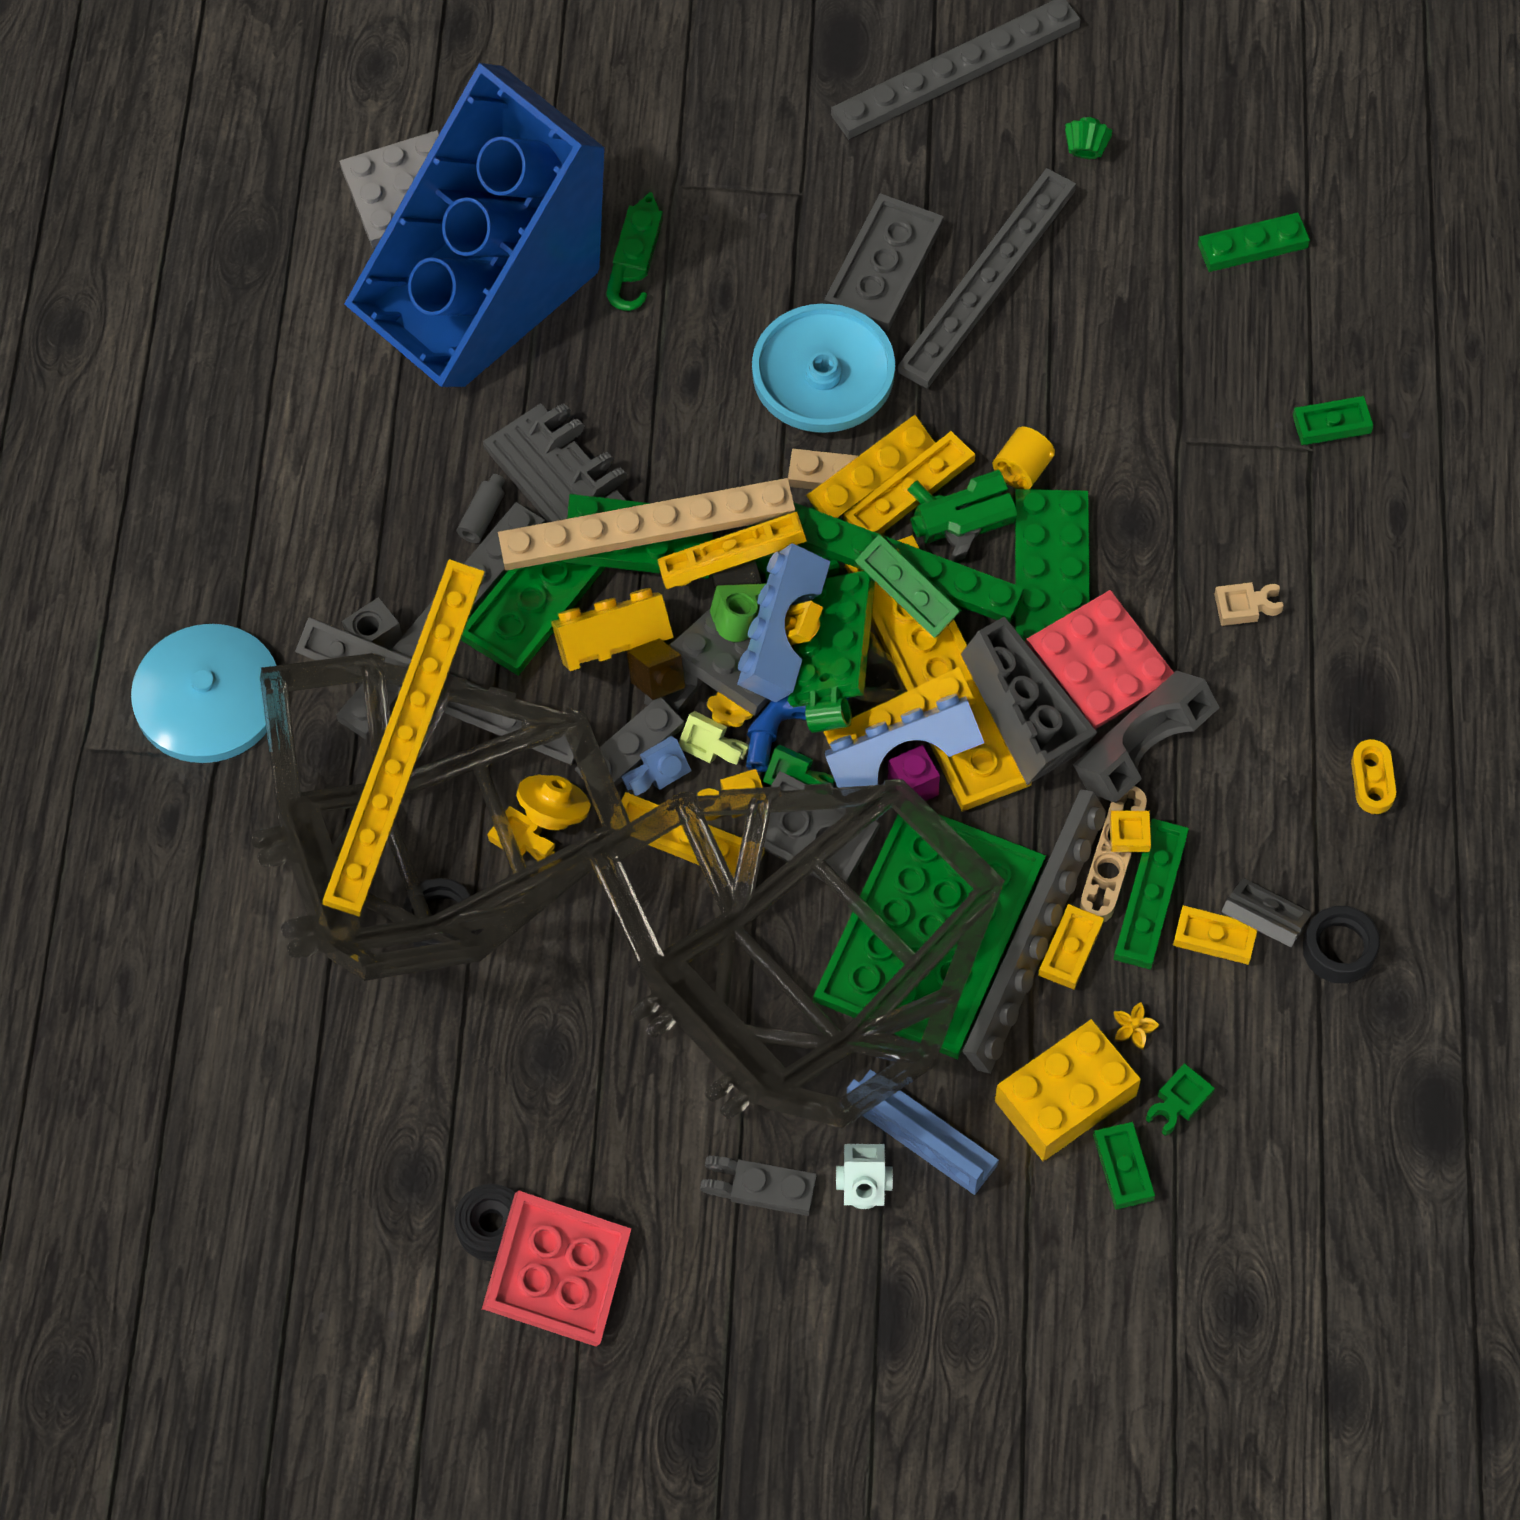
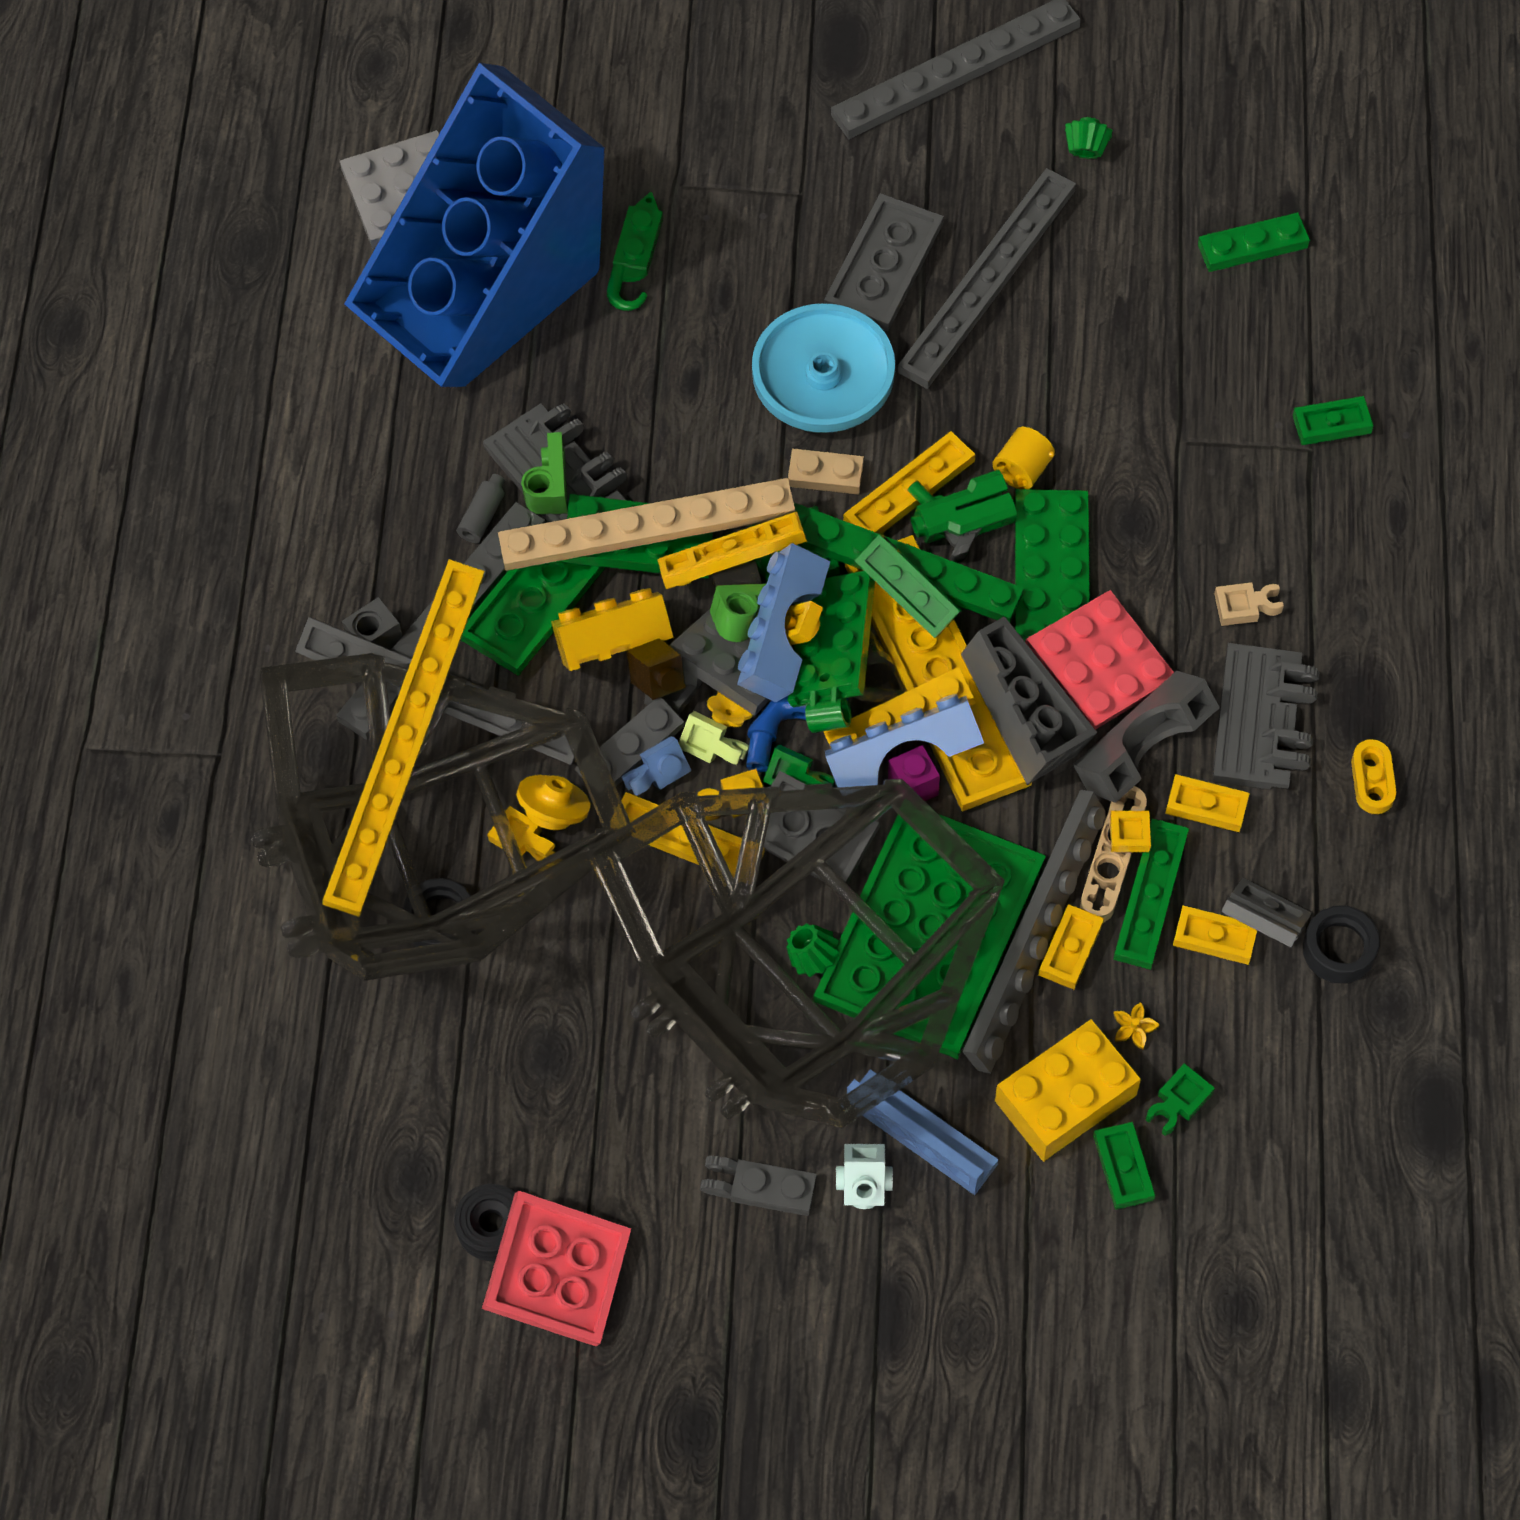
(202, 693): medium azure dish -> none
(549, 476): none -> bright green plate
(811, 949): none -> green piece
(871, 468): yellow plate -> none
(1207, 803): none -> yellow plate
(1256, 721): none -> dark grey hinge

